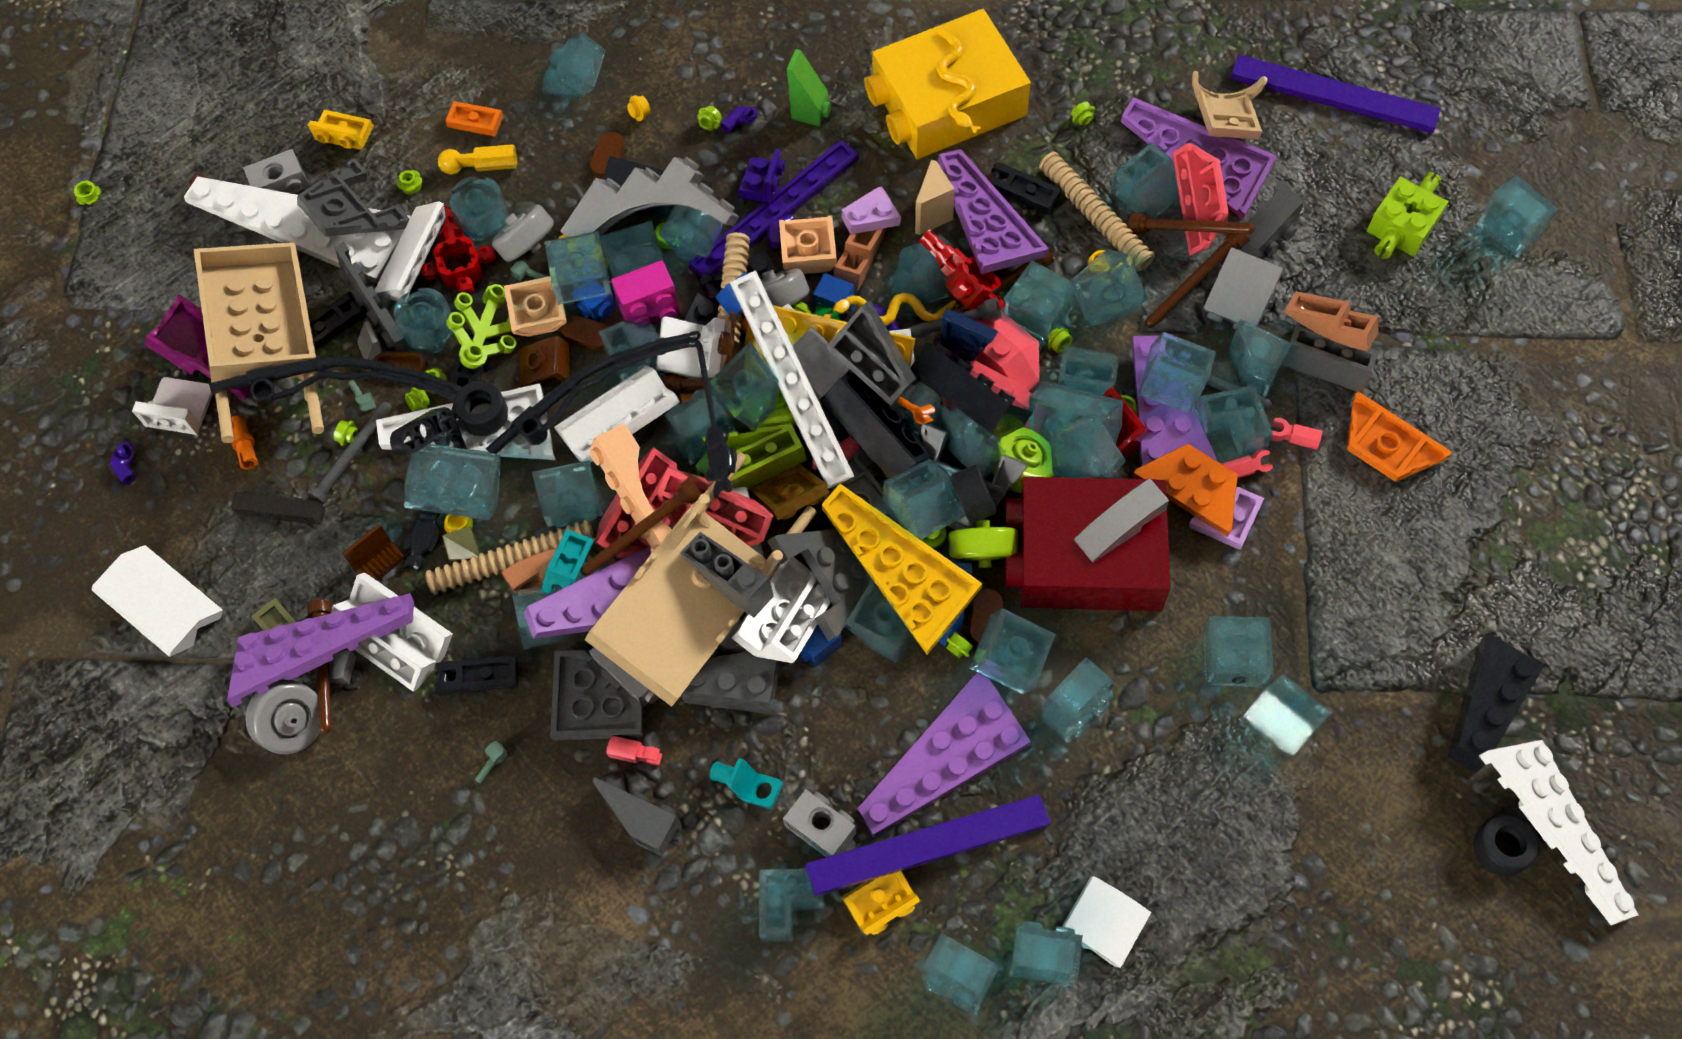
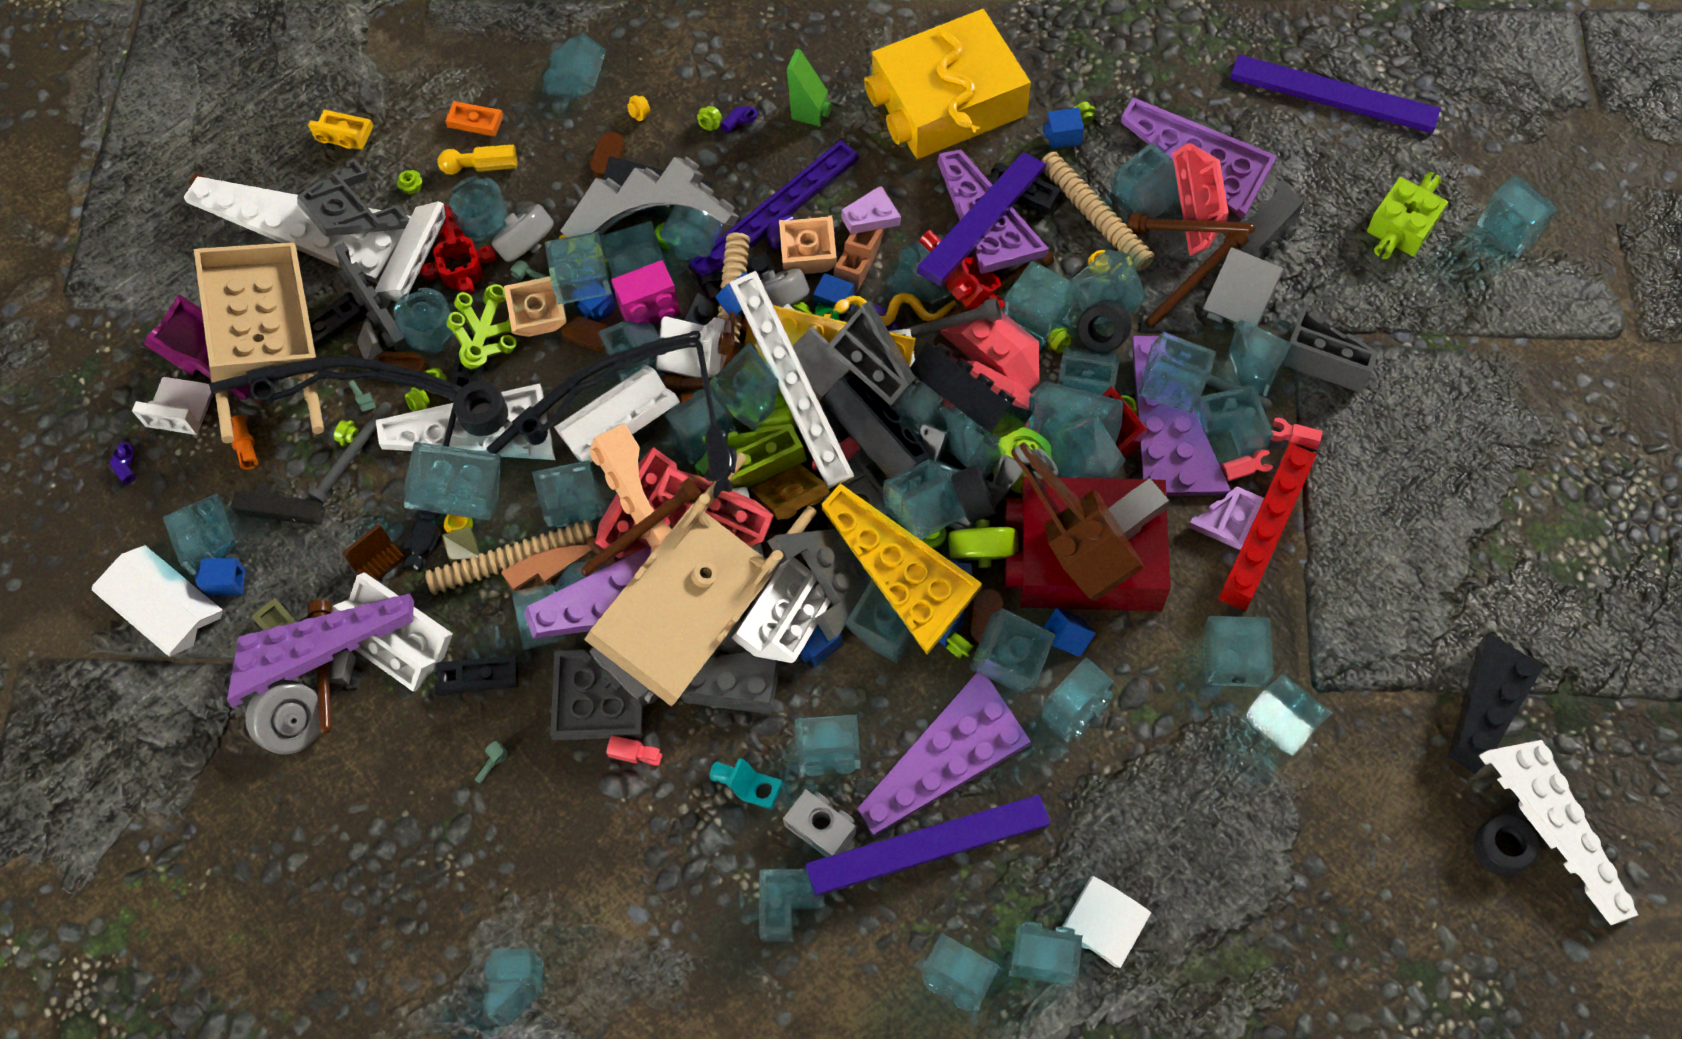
(86, 192): lime plate -> none
(200, 532): none -> clear light blue slope
(220, 577): none -> blue brick
(278, 173): light grey brick -> none
(434, 429): black beam -> none
(514, 983): none -> clear light blue slope
(544, 360): reddish brown piece -> none
(567, 560): teal hinge -> none
(644, 822): dark grey slope -> none
(729, 574): dark grey slope -> none
(762, 178): dark purple bracket -> none
(827, 744): none -> clear light blue brick
(880, 901): yellow bracket -> none
(920, 414): orange hand -> none
(934, 200): tan slope -> none
(965, 335): dark blue wing -> none
(980, 219): none -> dark purple tile
(1064, 128): none -> blue brick
(1071, 632): none -> blue panel
(1082, 535): none -> reddish brown slope
(1094, 340): none -> black tyre
(1196, 485): orange wing -> none
(1229, 113): tan piece -> none
(1267, 527): none -> red brick
(1333, 320): nougat slope -> none
(1389, 441): orange wing -> none

